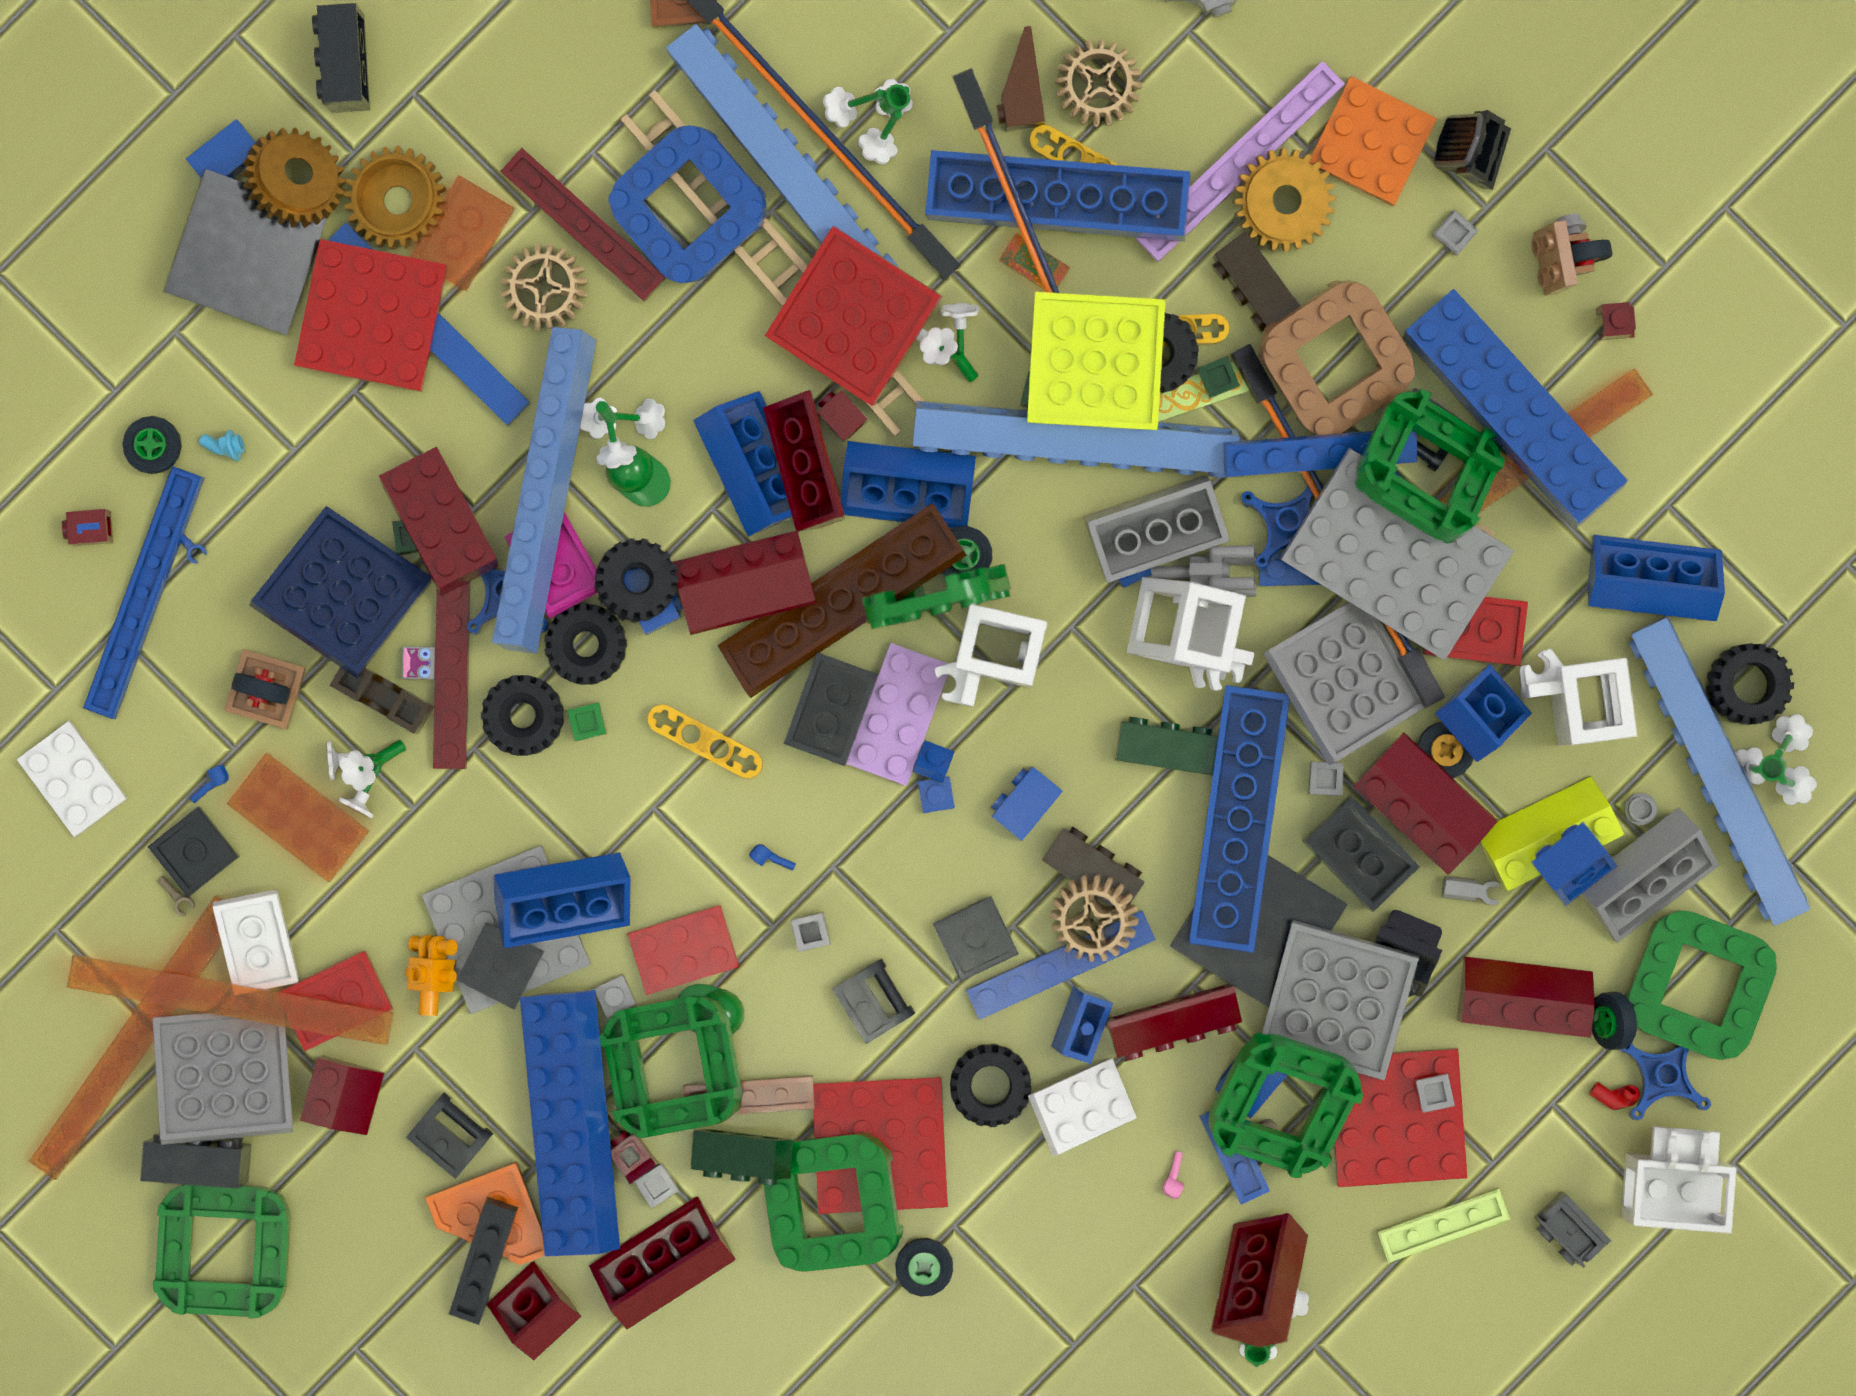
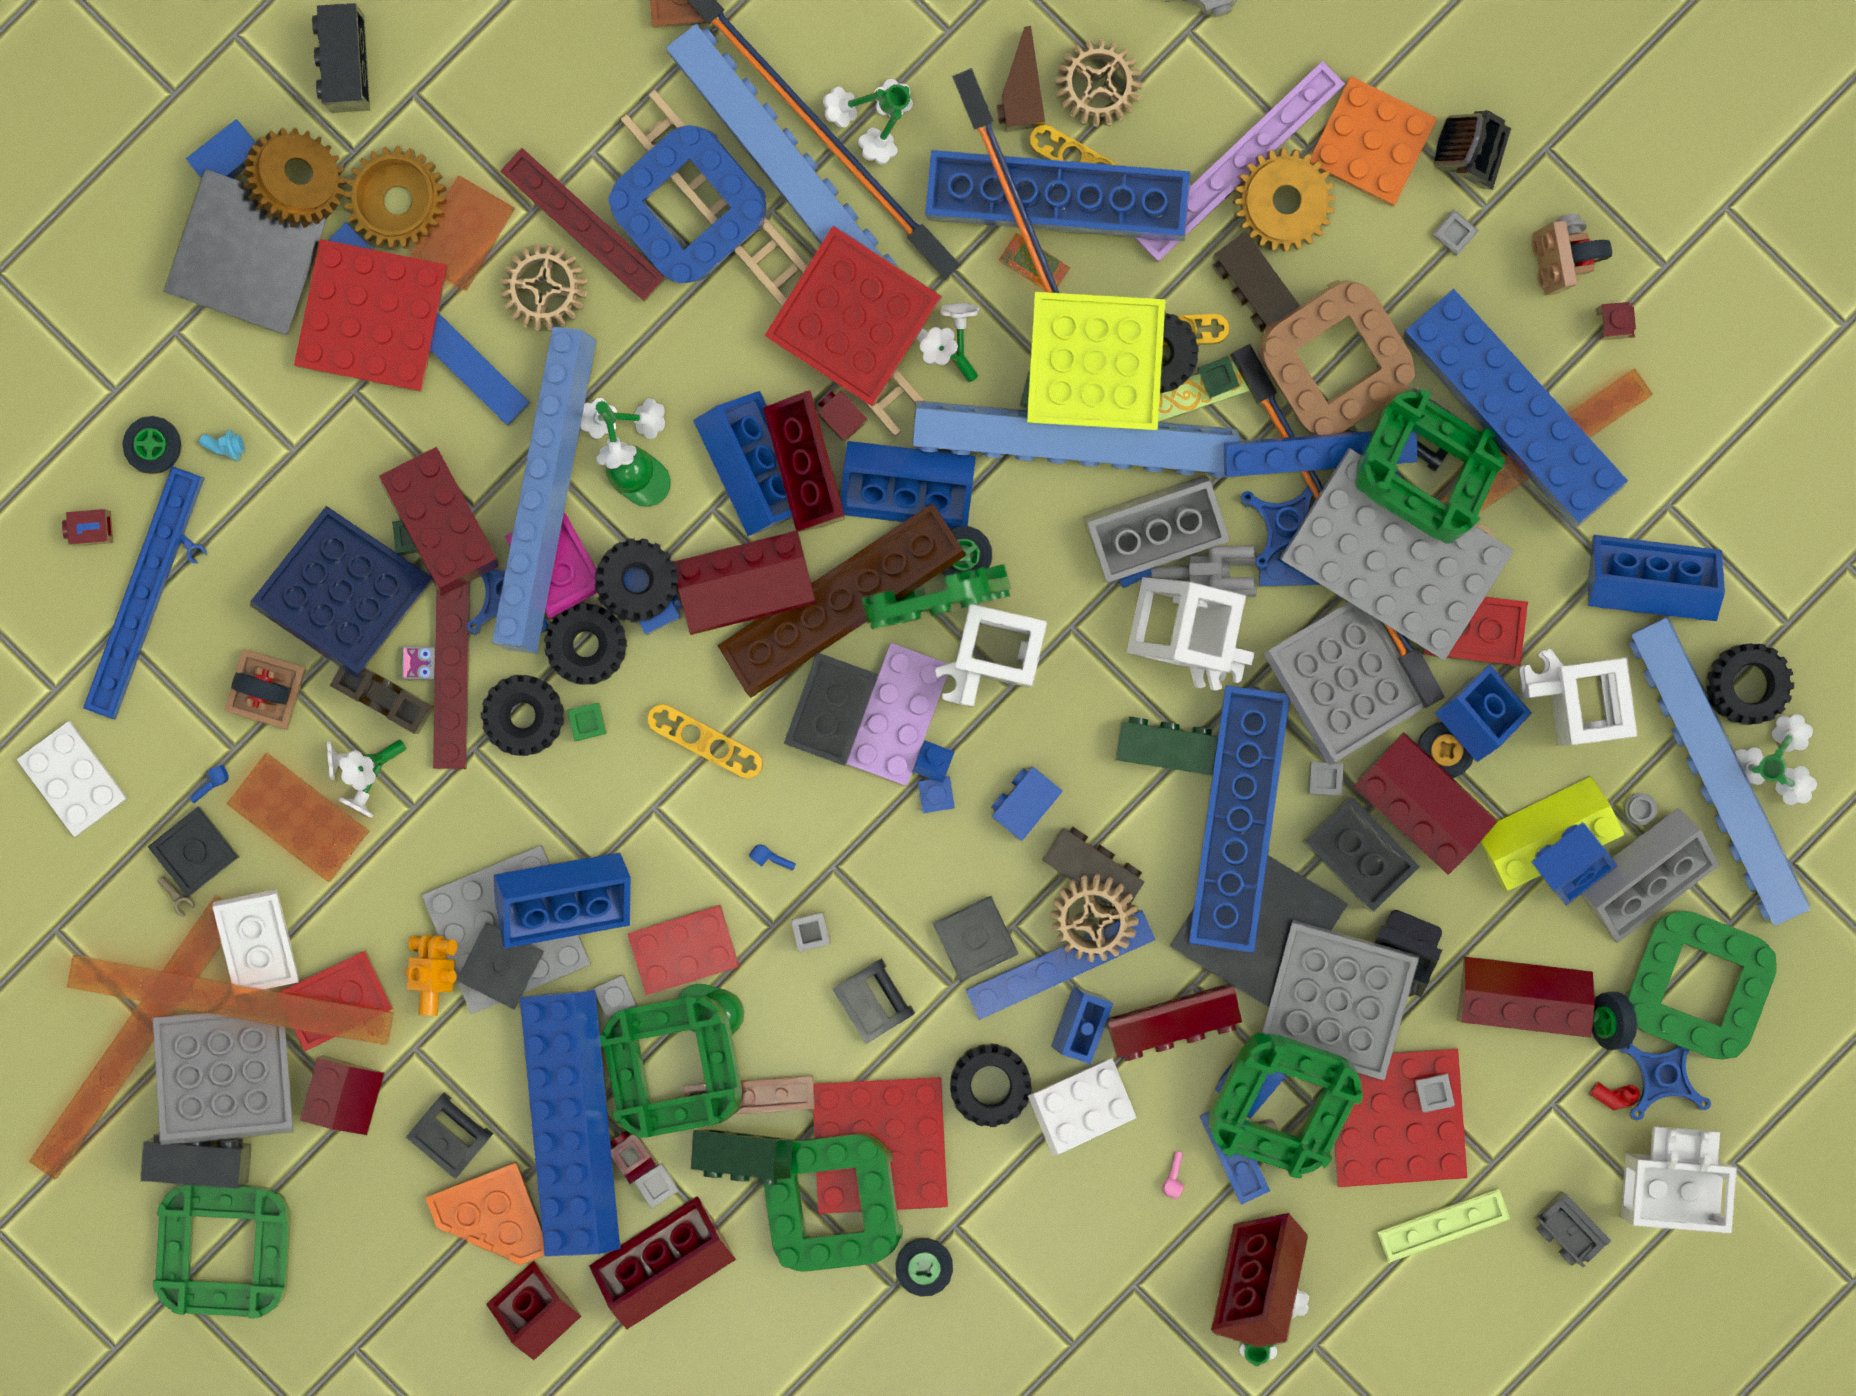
(483, 1260): black plate -> none
(1467, 889): light grey bar -> none

